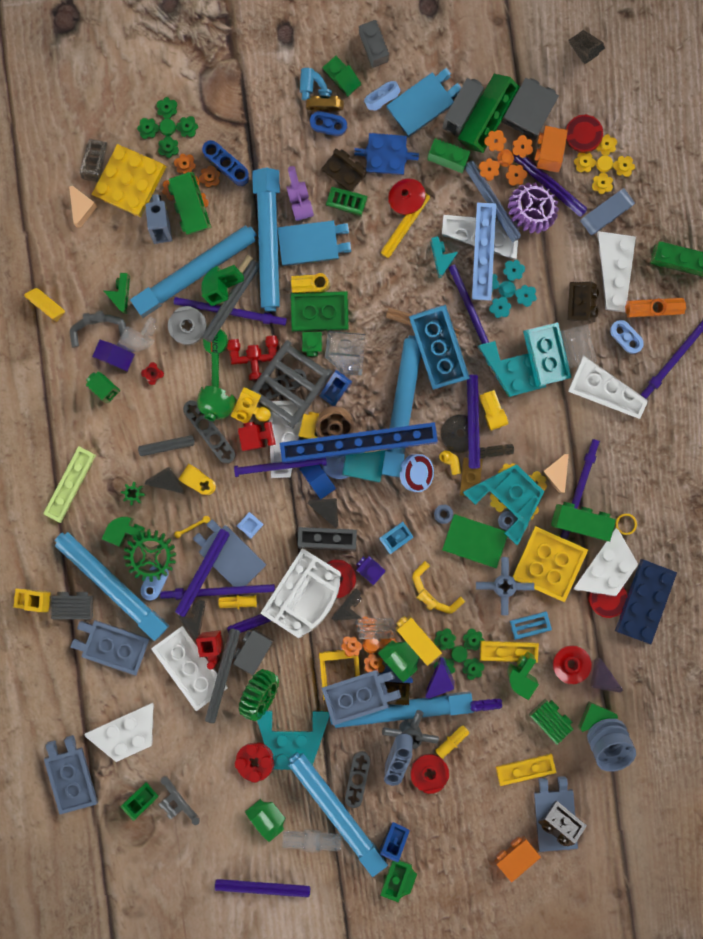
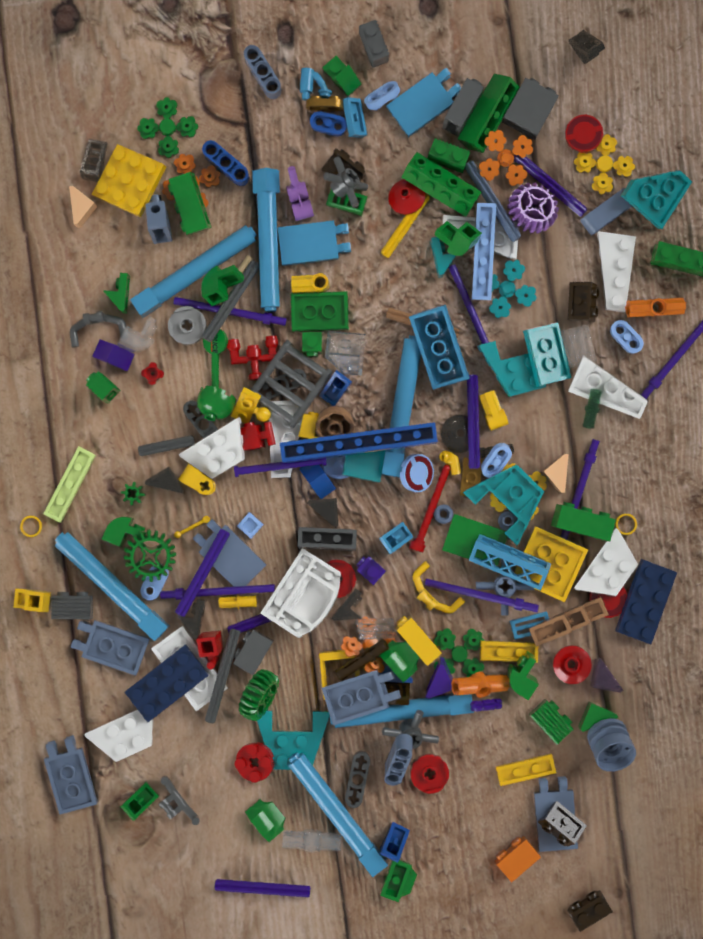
(40, 526): none -> yellow piece
(45, 304): yellow slope -> none
(166, 683): none -> dark blue plate
(217, 451): none -> white wing
(263, 80): none -> sand blue beam
(345, 182): none -> dark grey bar
(354, 117): none -> dark azure plate
(365, 657): none -> dark brown pin
(386, 154): blue plate -> none
(418, 543): none -> red piece
(441, 184): none -> green brick
(452, 741): yellow axle -> none
(459, 239): none -> green brick
(480, 684): none -> orange piece
(496, 459): none -> light blue plate
(513, 556): none -> dark azure fence
(517, 603): none -> dark purple bar
(551, 149): orange brick -> none
(568, 621): none -> medium nougat slope
(589, 910): none -> dark brown bracket
(592, 408): none -> clear green pin
(657, 195): none -> teal plate

